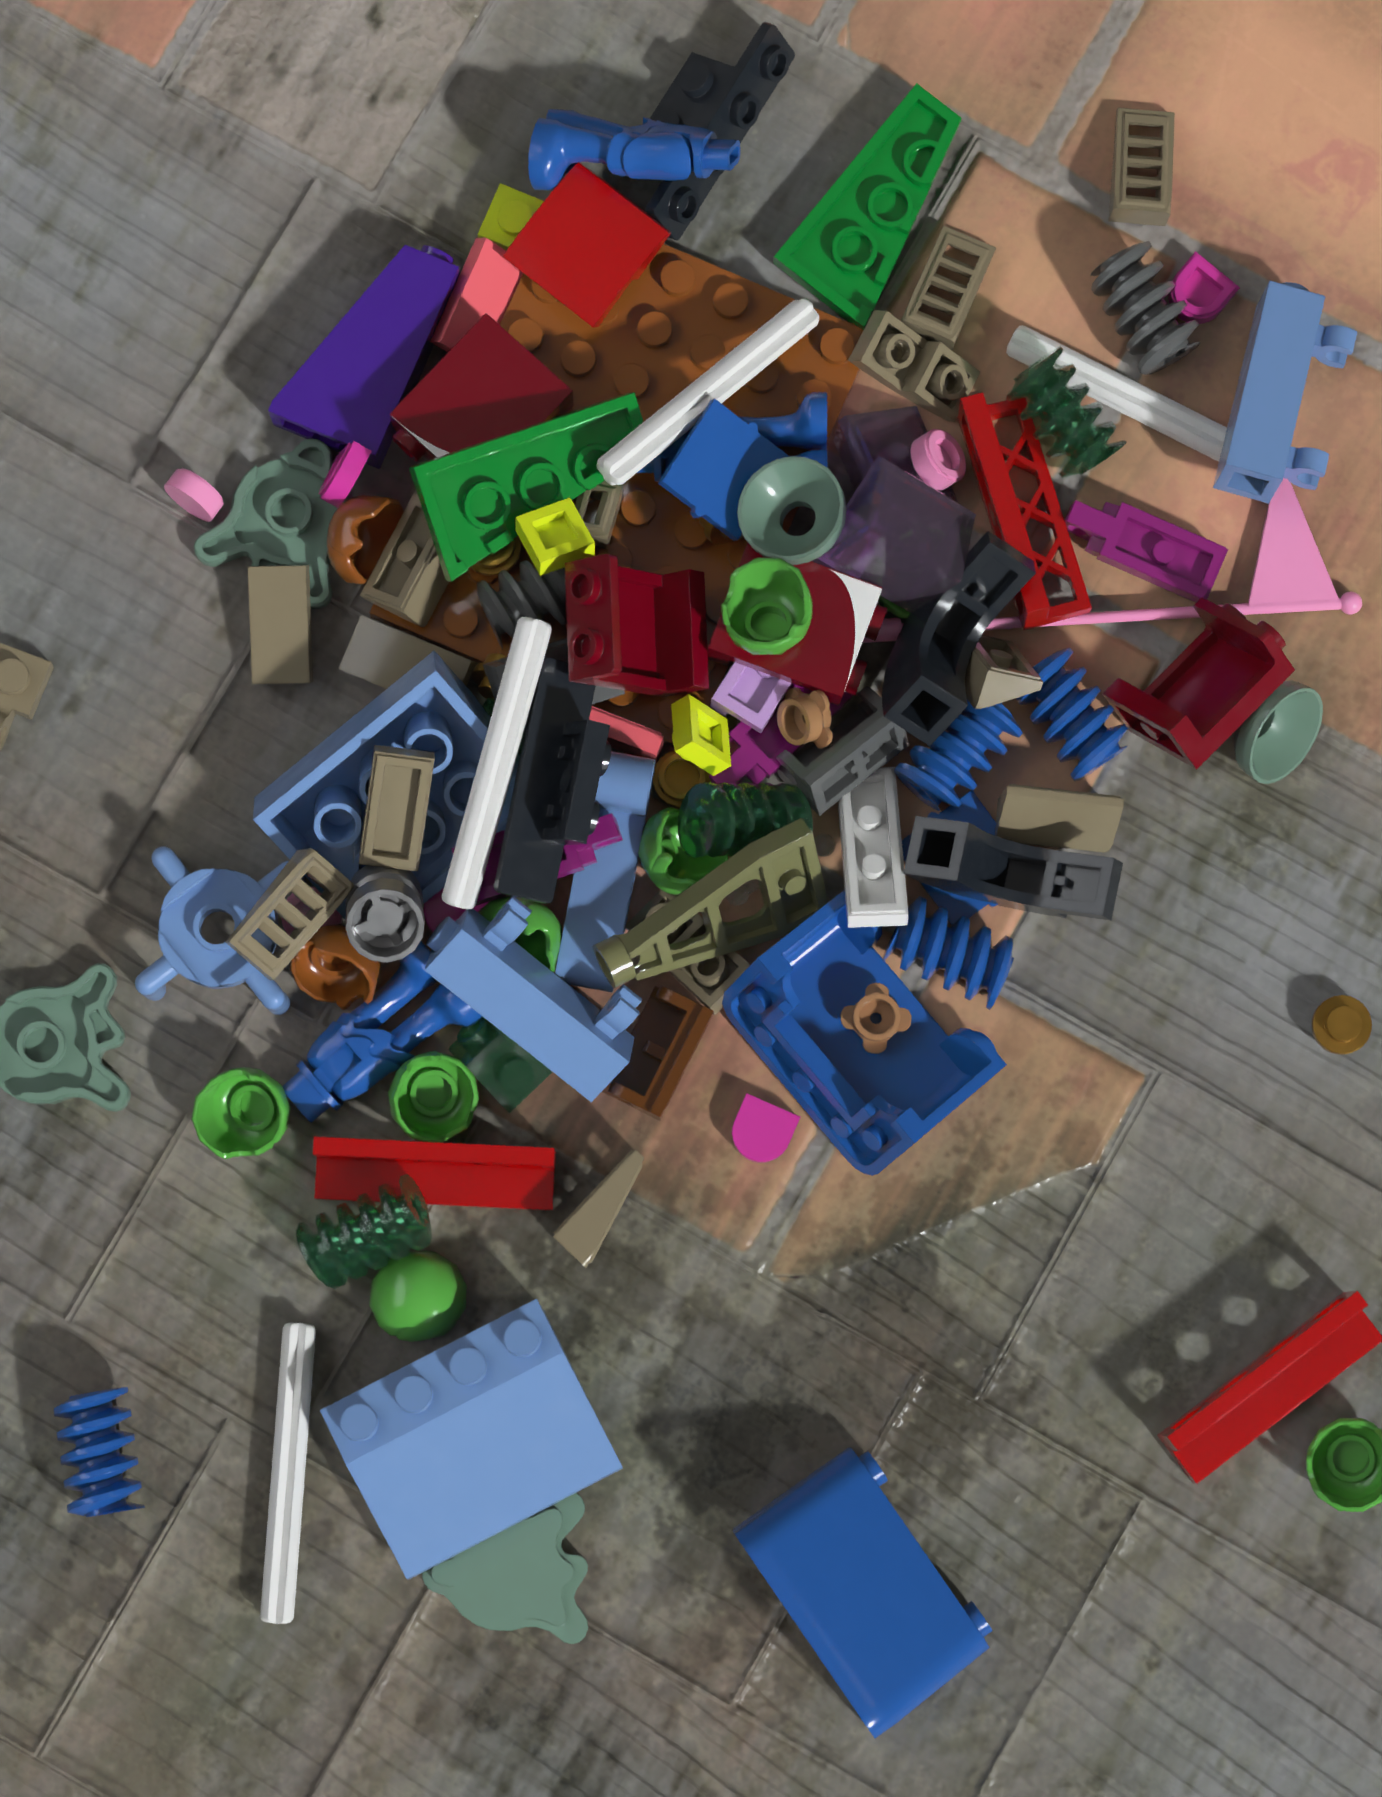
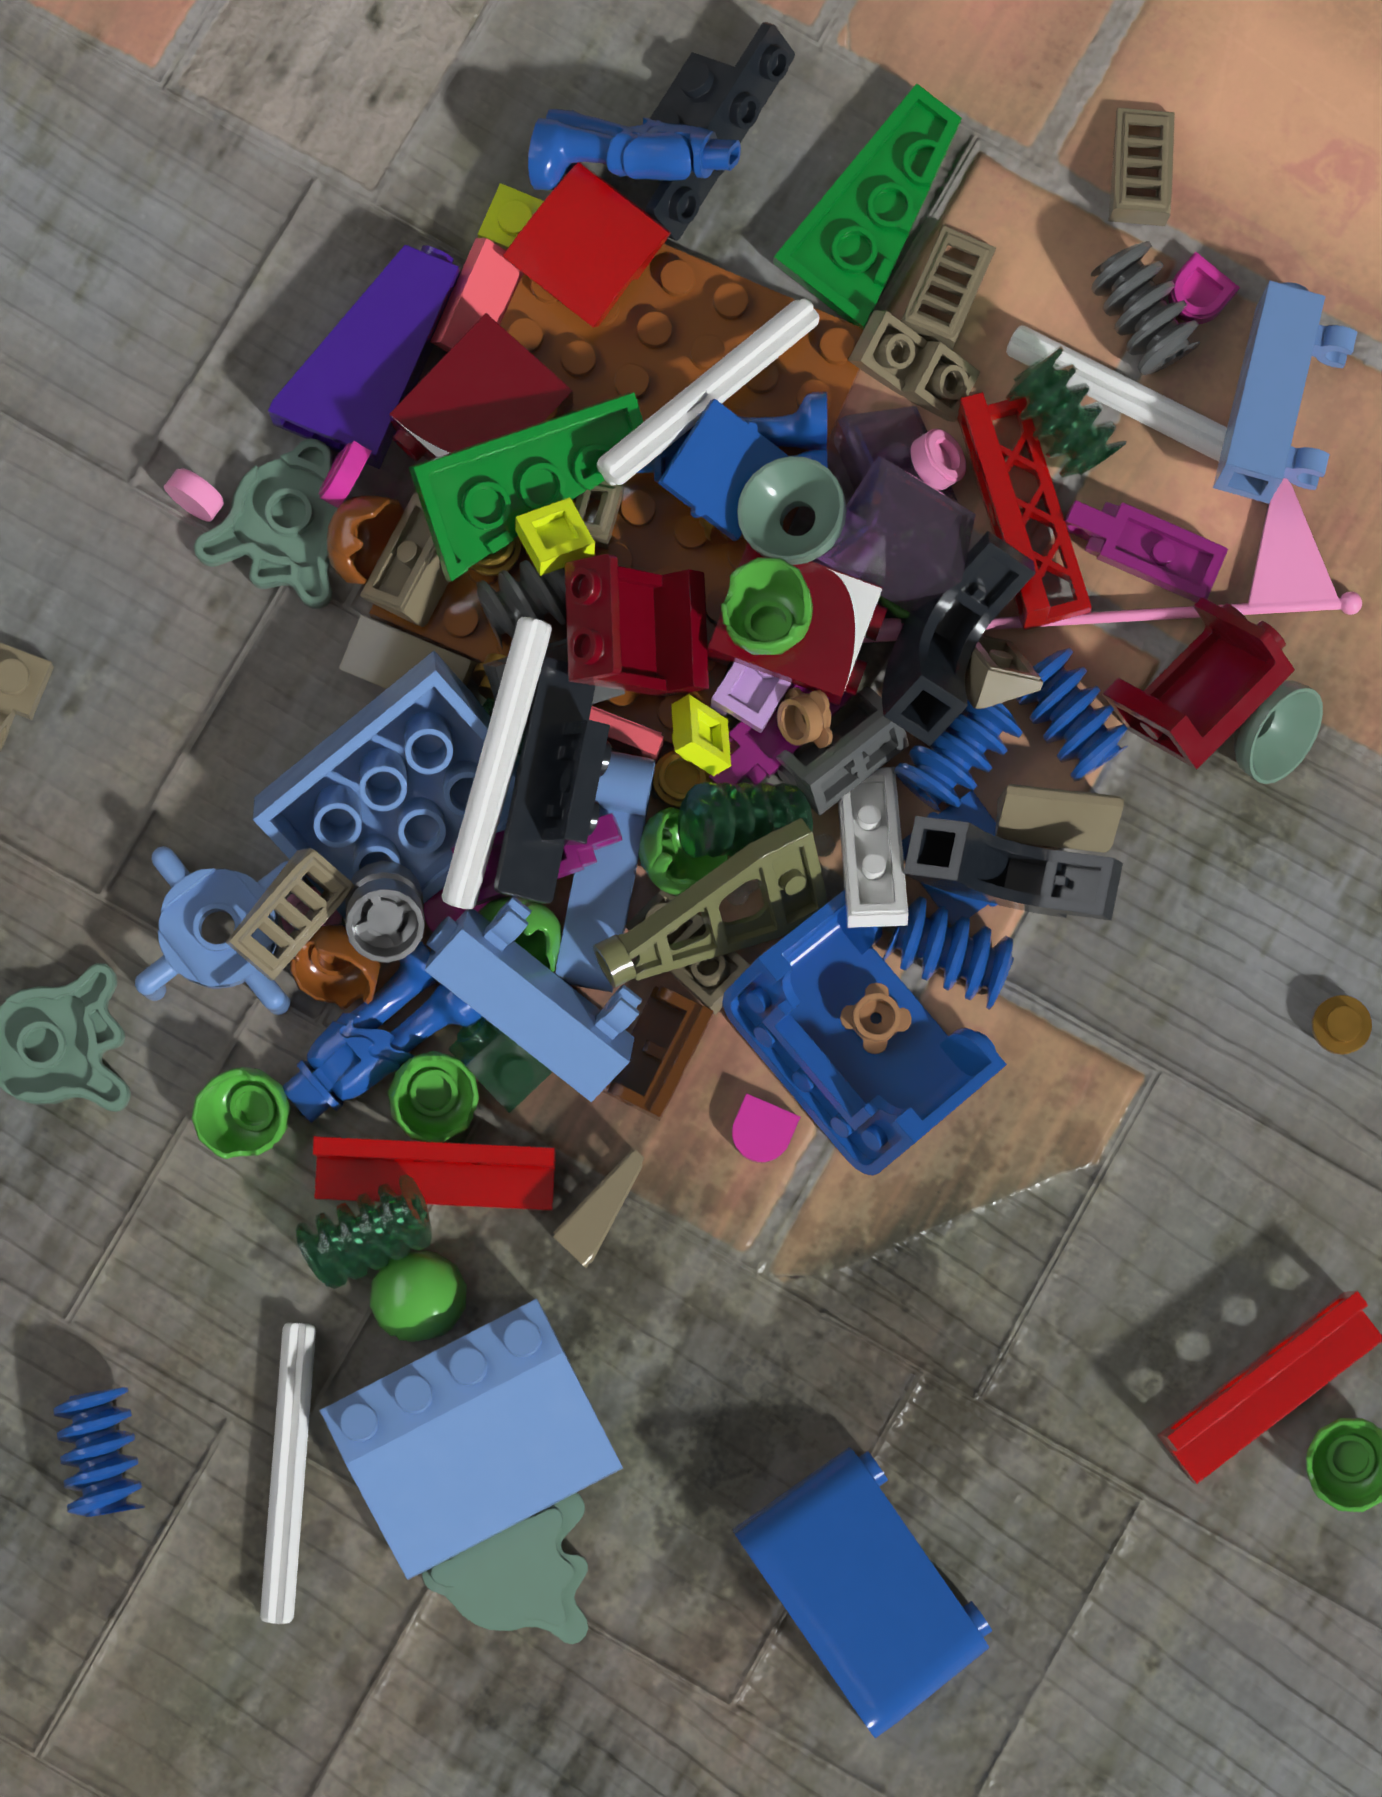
(280, 624): dark tan tile -> none
(396, 808): dark tan tile -> none

